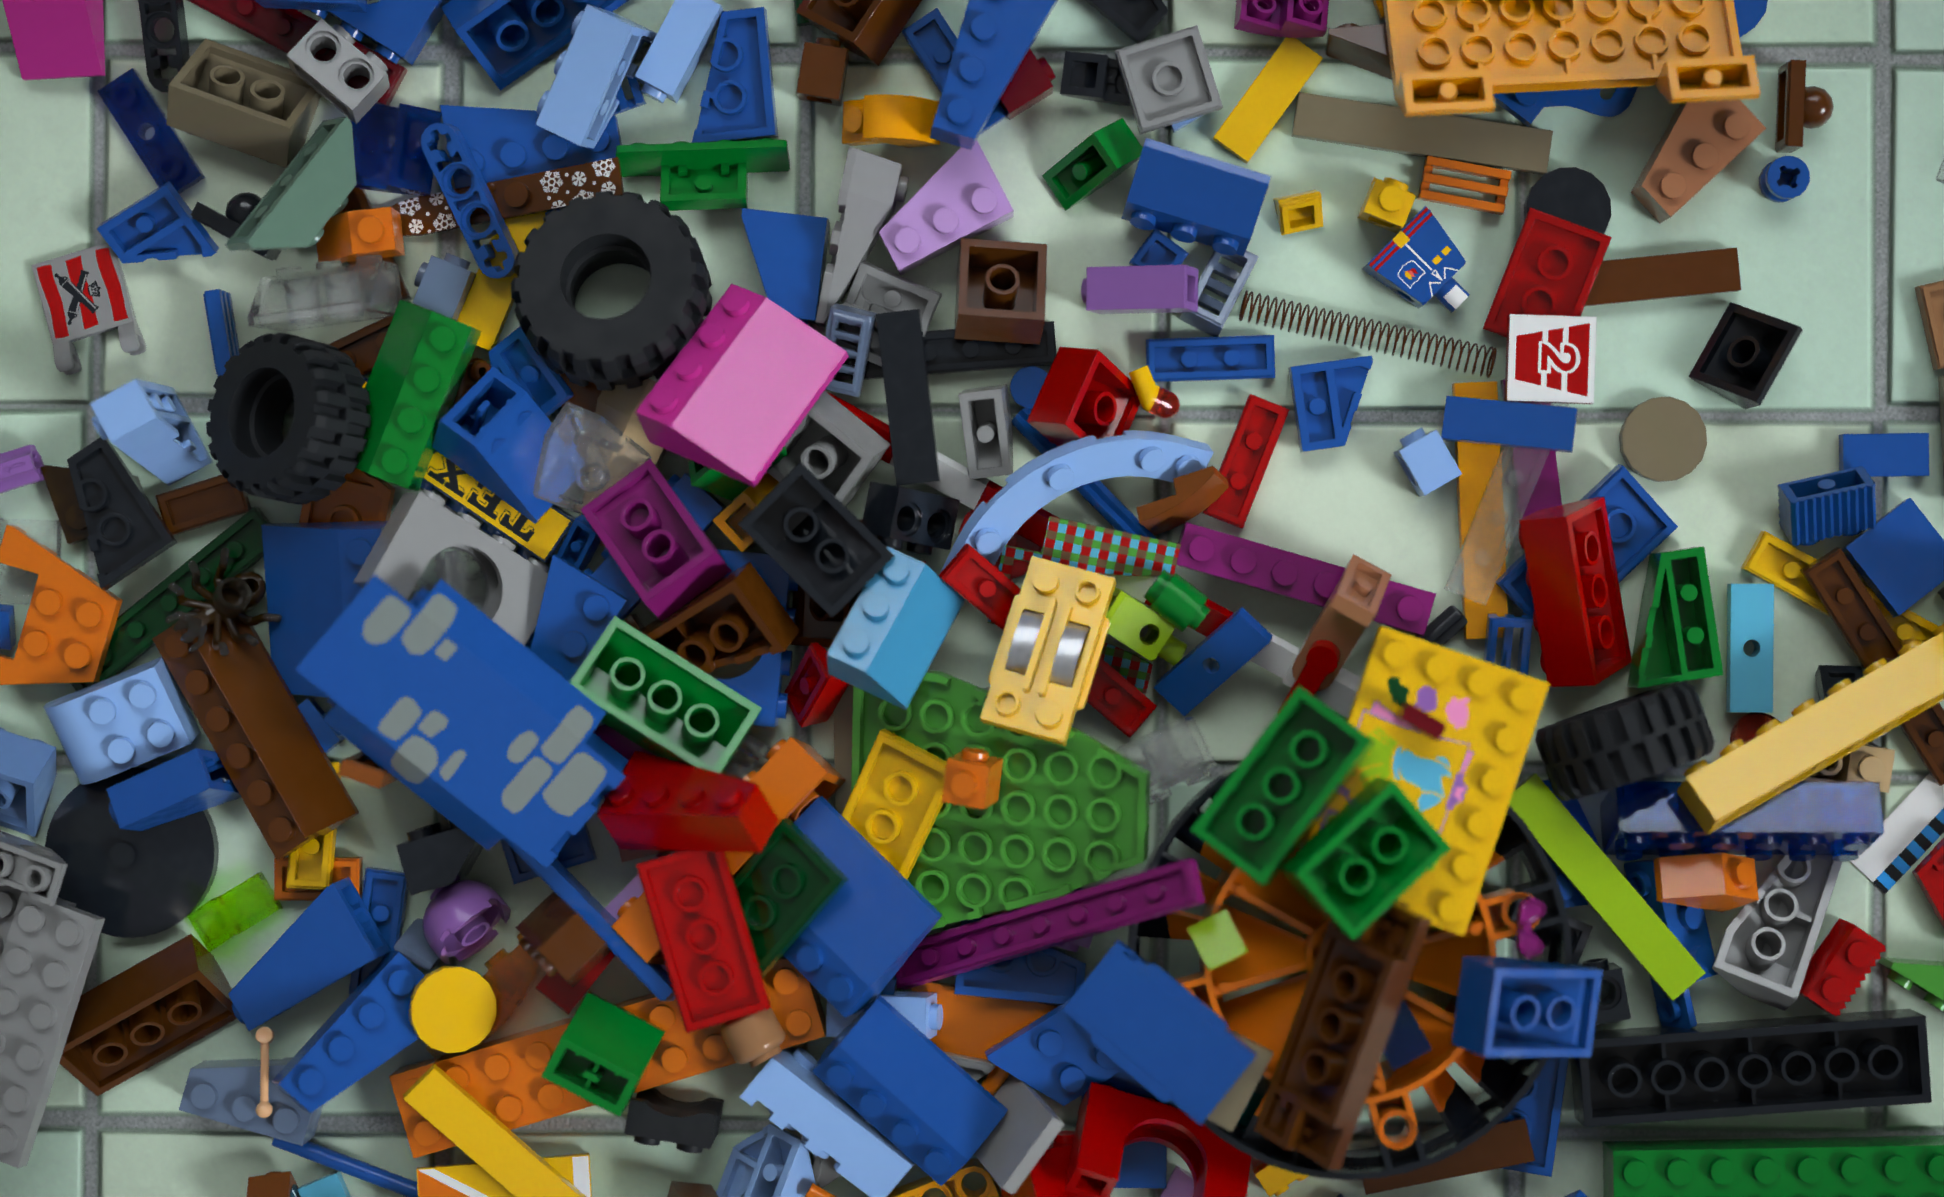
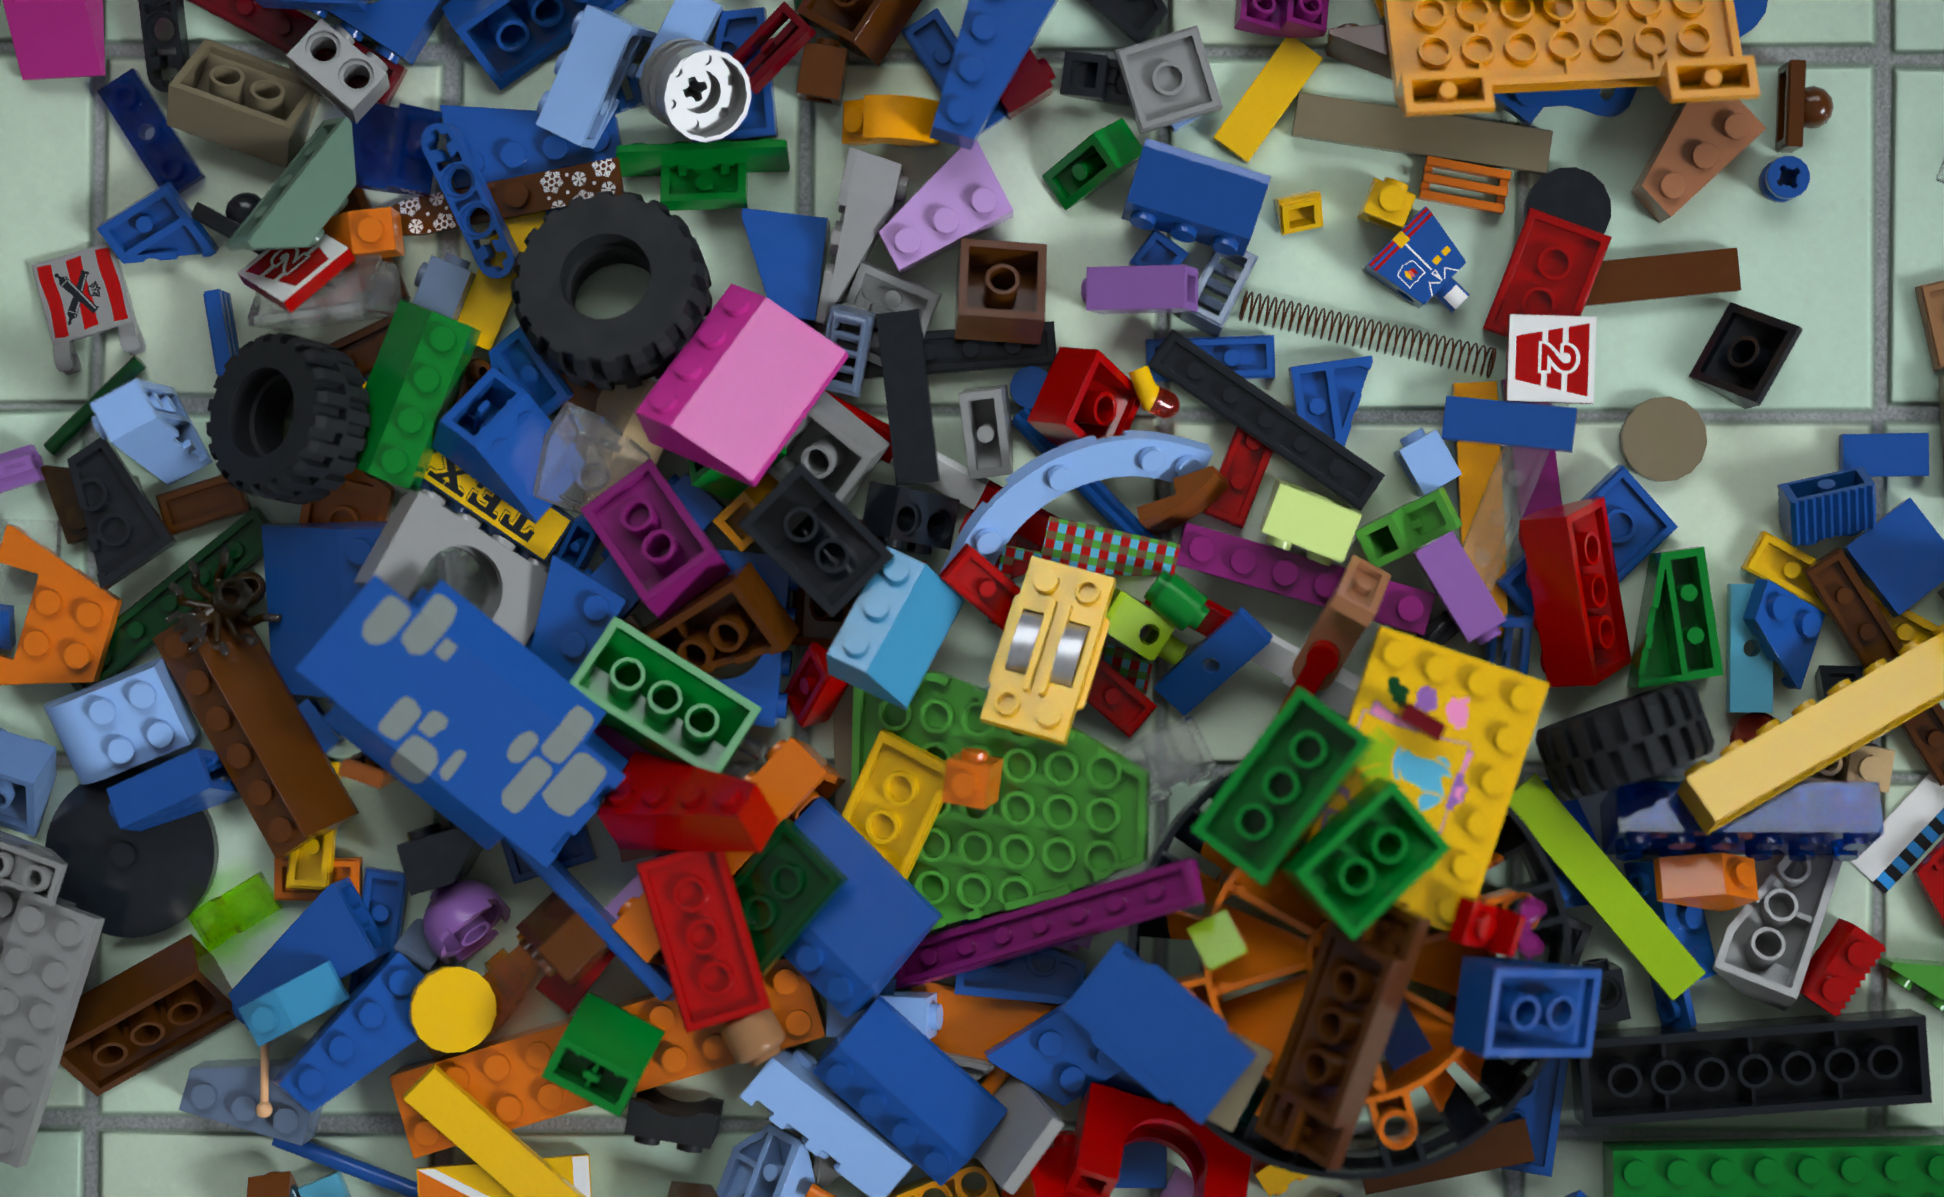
(84, 415): none -> dark green bar
(294, 1003): none -> dark azure slope
(296, 274): none -> tile
(715, 96): none -> light grey wheel
(775, 51): none -> dark red tile
(1266, 420): none -> black tile
(1309, 521): none -> yellowish green slope
(1408, 527): none -> bright green brick
(1460, 589): none -> medium lavender brick
(1487, 927): none -> red bracket
(1785, 629): none -> blue wing

